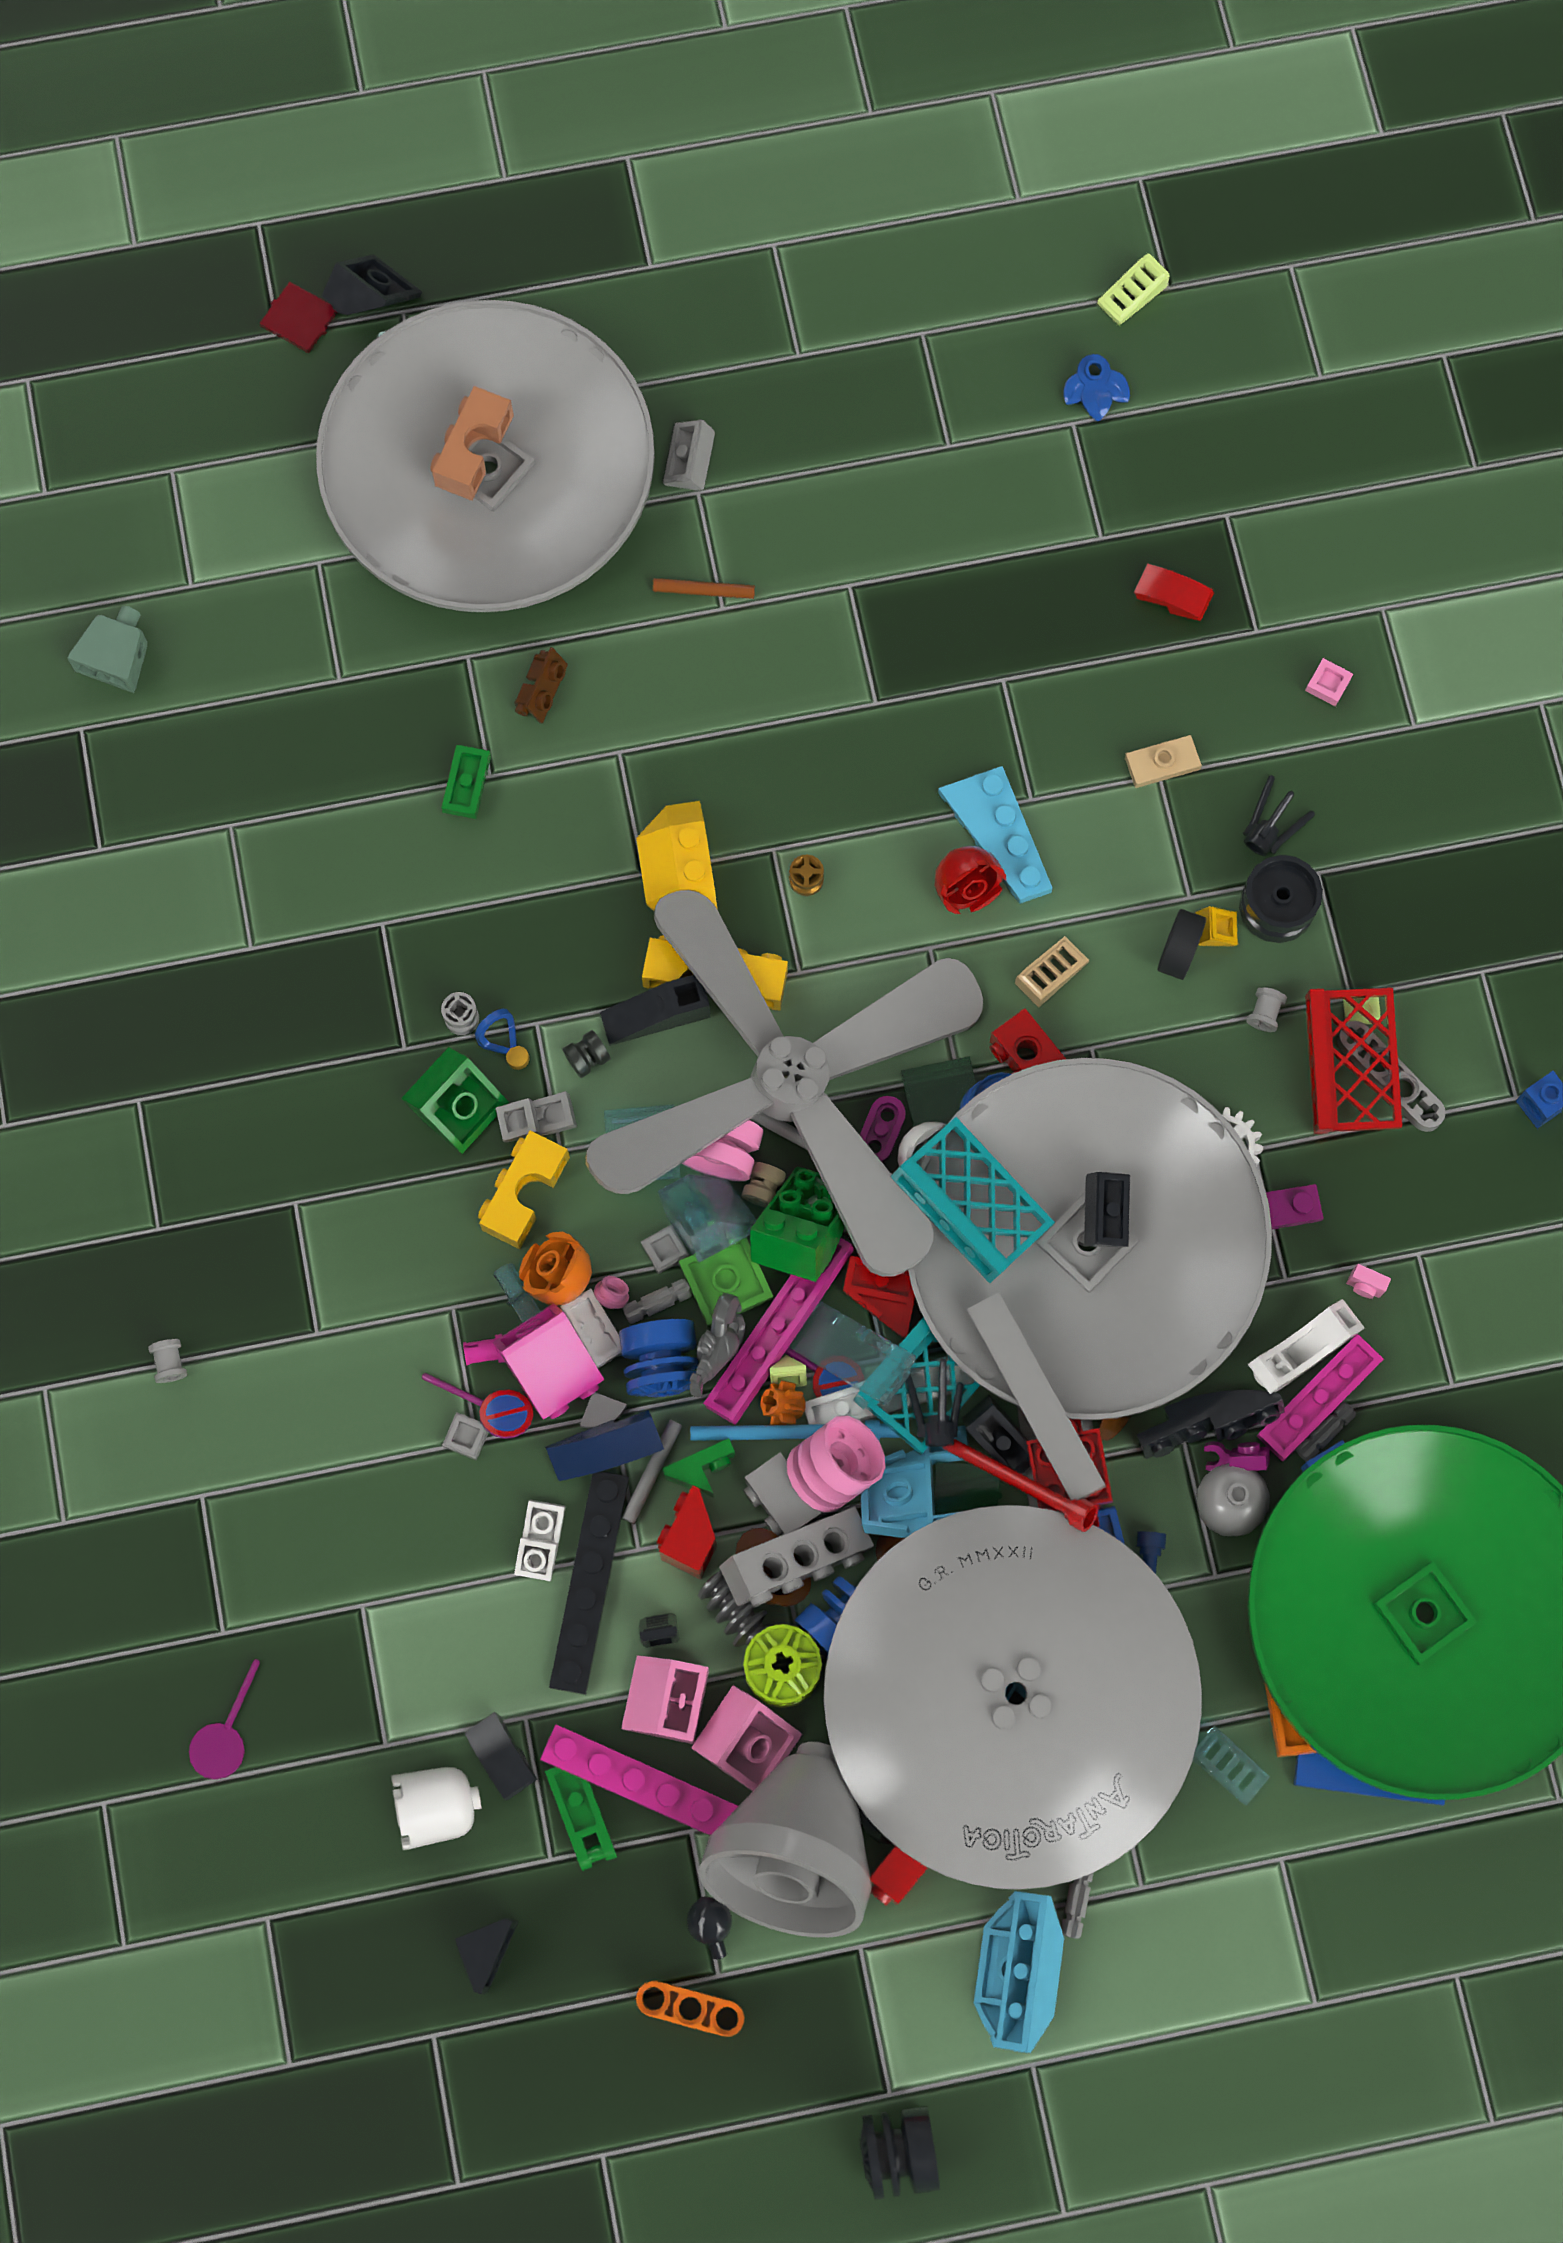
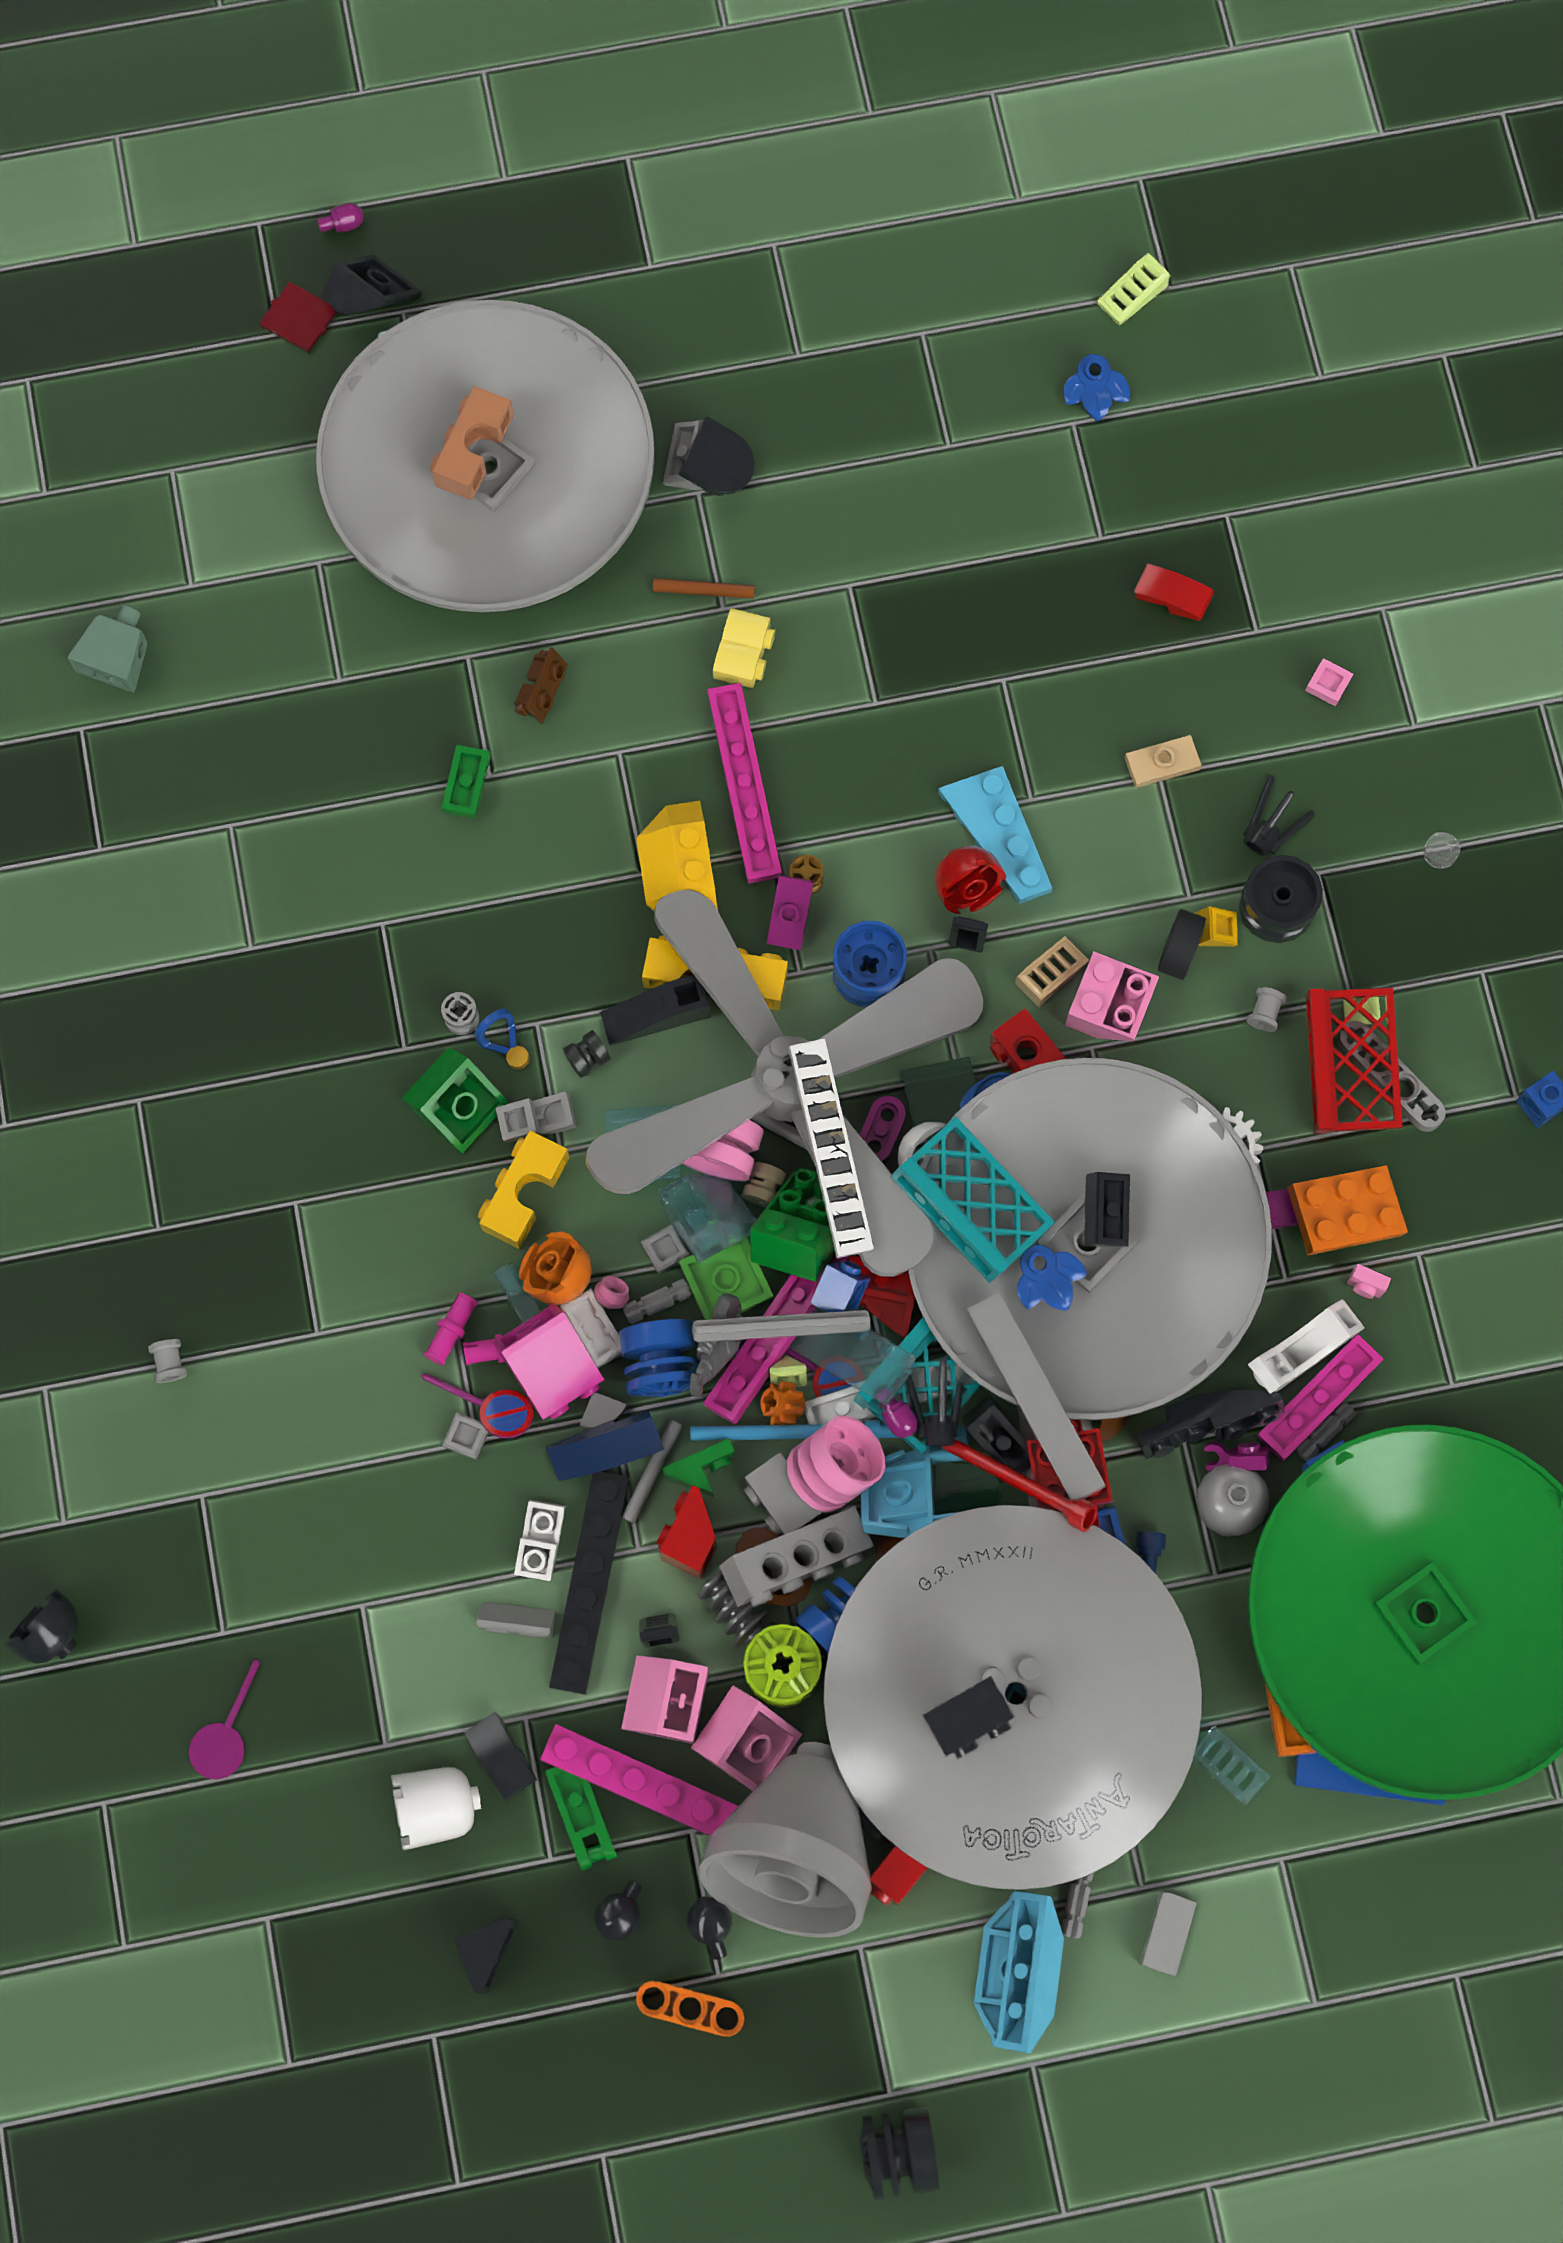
(46, 1631): none -> black cylinder
(342, 218): none -> magenta cylinder
(450, 1328): none -> dark pink pin
(516, 1620): none -> light grey slope
(619, 1914): none -> black piece
(718, 460): none -> black tile
(742, 648): none -> light yellow brick
(744, 783): none -> dark pink plate
(780, 1326): none -> light grey axle
(790, 912): none -> magenta plate
(831, 1148): none -> tile
(840, 1287): none -> brick
(870, 945): none -> blue wheel
(899, 1418): none -> magenta cylinder
(968, 934): none -> black slope
(969, 1717): none -> black brick
(1052, 1282): none -> blue plate
(1111, 999): none -> bright pink slope
(1167, 1933): none -> light grey slope
(1347, 1210): none -> orange plate
(1441, 850): none -> clear tile

